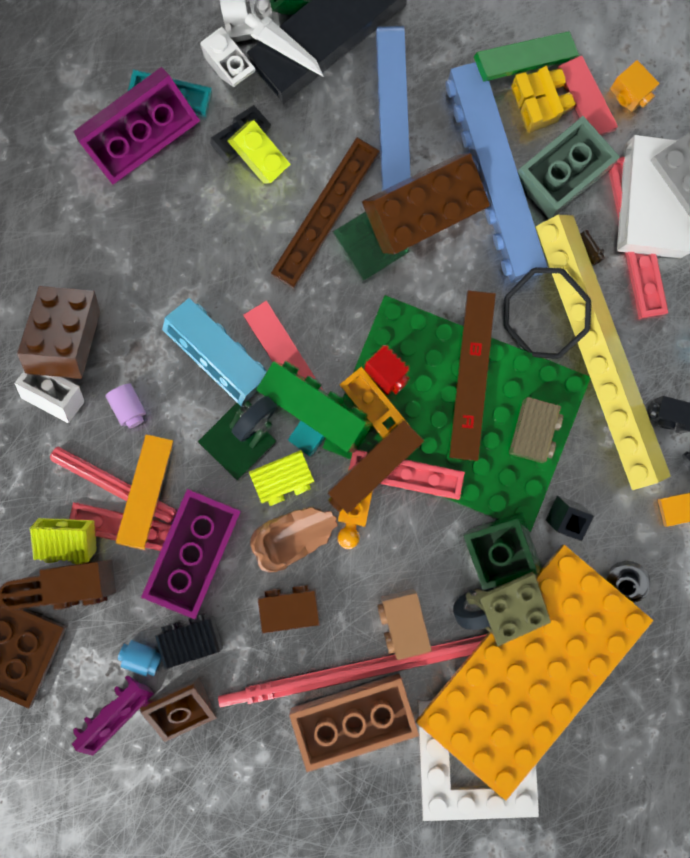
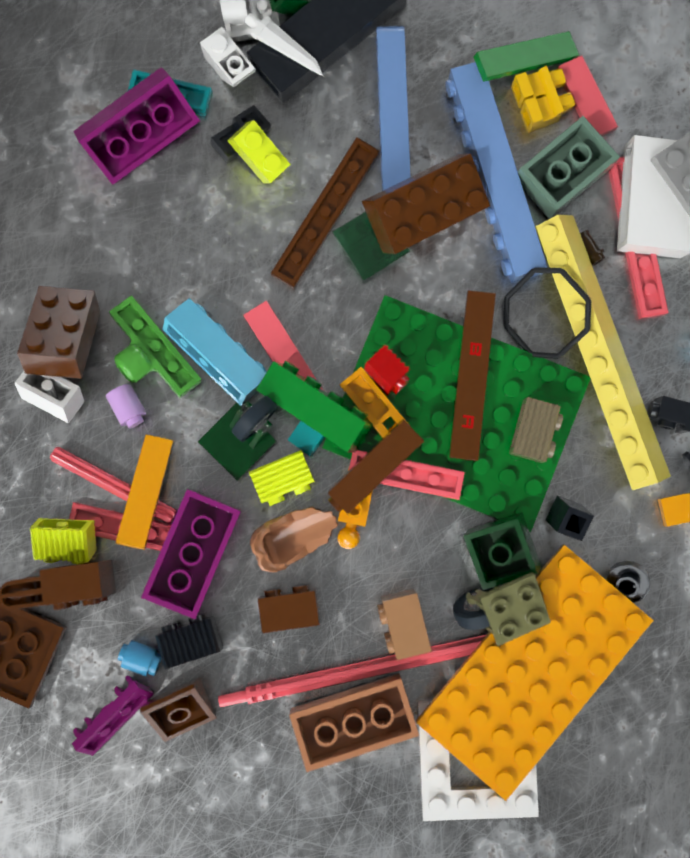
(150, 350): none -> bright green plate
(635, 87): light orange brick -> none

